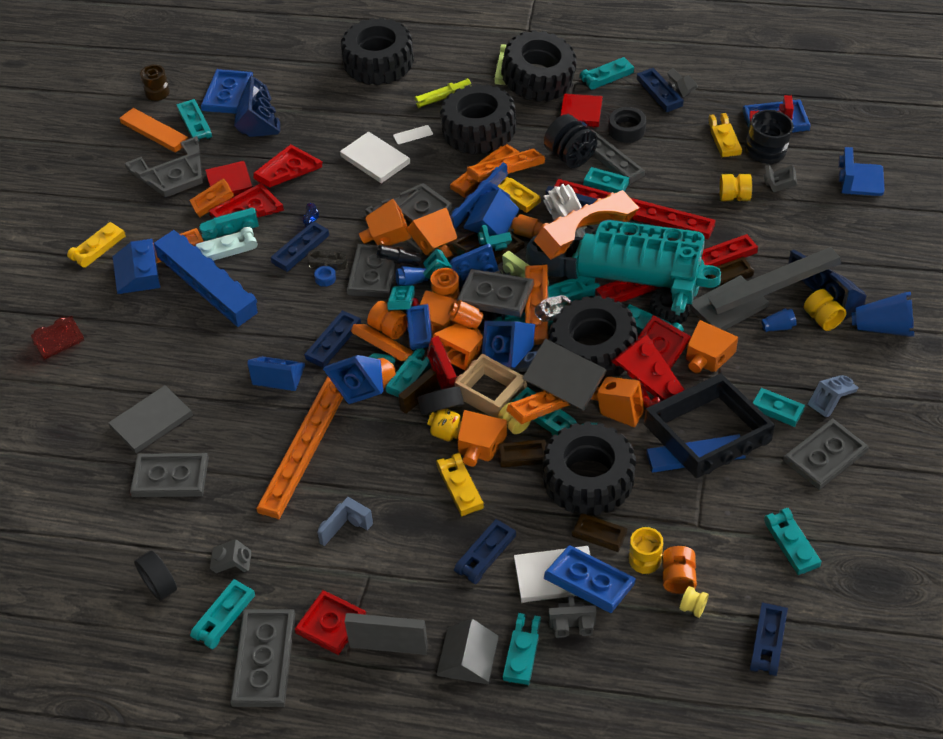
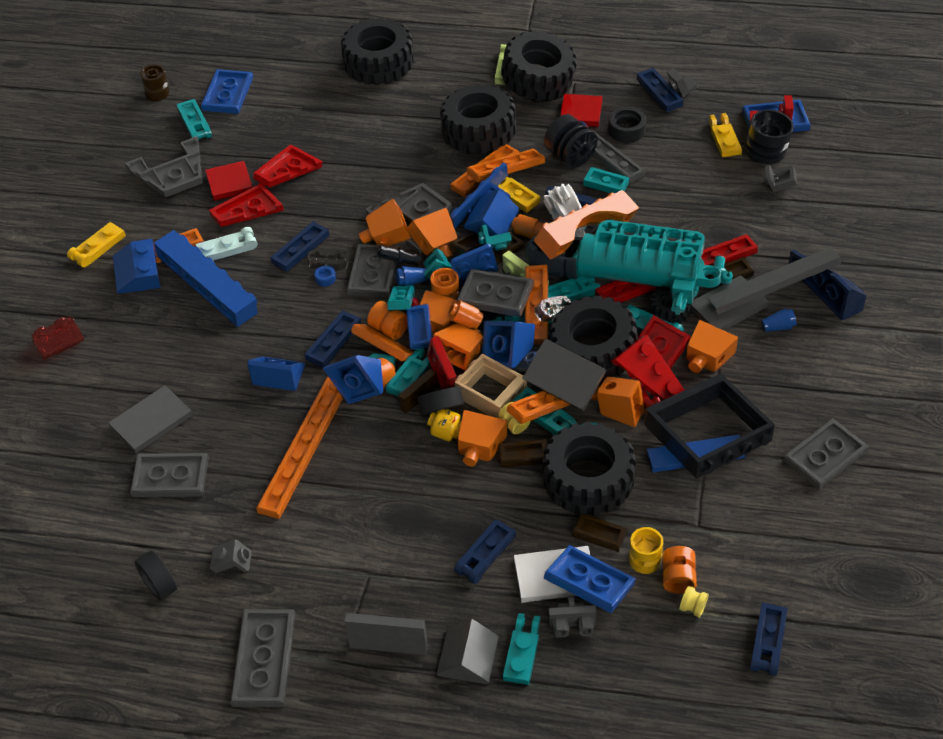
(153, 129): orange tile -> none
(211, 197): orange plate -> none
(222, 613): teal plate -> none
(228, 224): teal hinge -> none
(255, 112): dark blue wedge -> none
(311, 215): clear blue arm -> none
(326, 622): red tile -> none
(348, 510): sand blue bracket -> none
(375, 157): white tile -> none
(413, 134): white sticker -> none
(440, 94): neon yellow pin -> none
(460, 485): yellow plate -> none
(607, 73): teal plate -> none
(653, 213): red plate -> none
(726, 277): none -> teal arm
(735, 187): yellow wheel -> none
(779, 407): teal plate -> none
(792, 541): teal plate -> none
(824, 310): yellow wheel -> none
(829, 392): sand blue bracket -> none
(860, 178): blue bracket -> none
(886, 316): blue cone -> none

